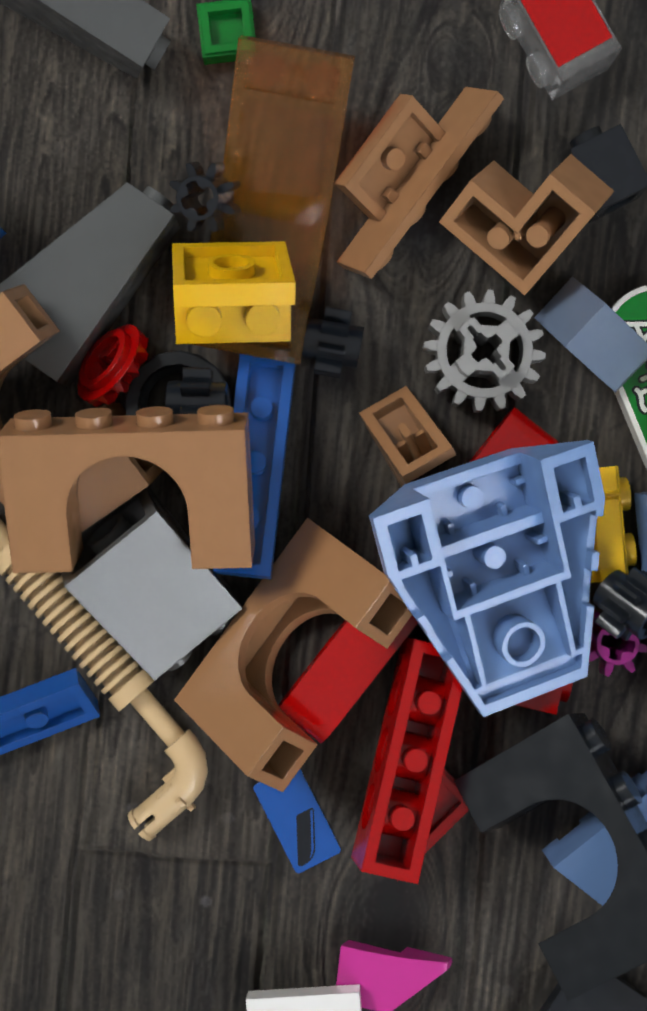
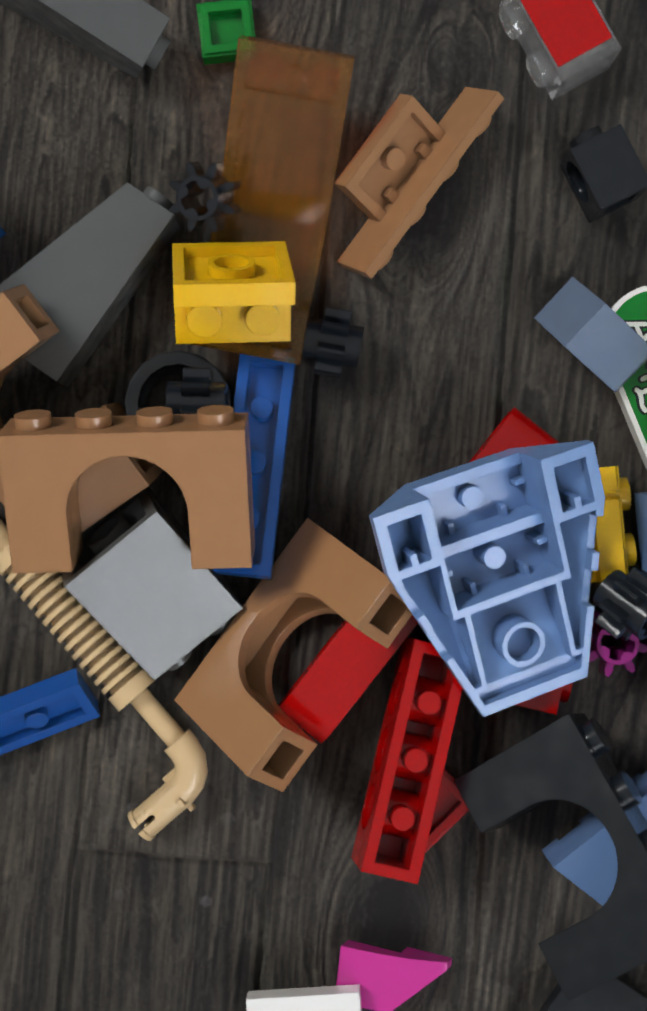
(112, 365): red gear -> none
(298, 823): blue sticker -> none
(406, 435): medium nougat slope -> none
(466, 331): light grey gear -> none
(523, 230): medium nougat brick -> none

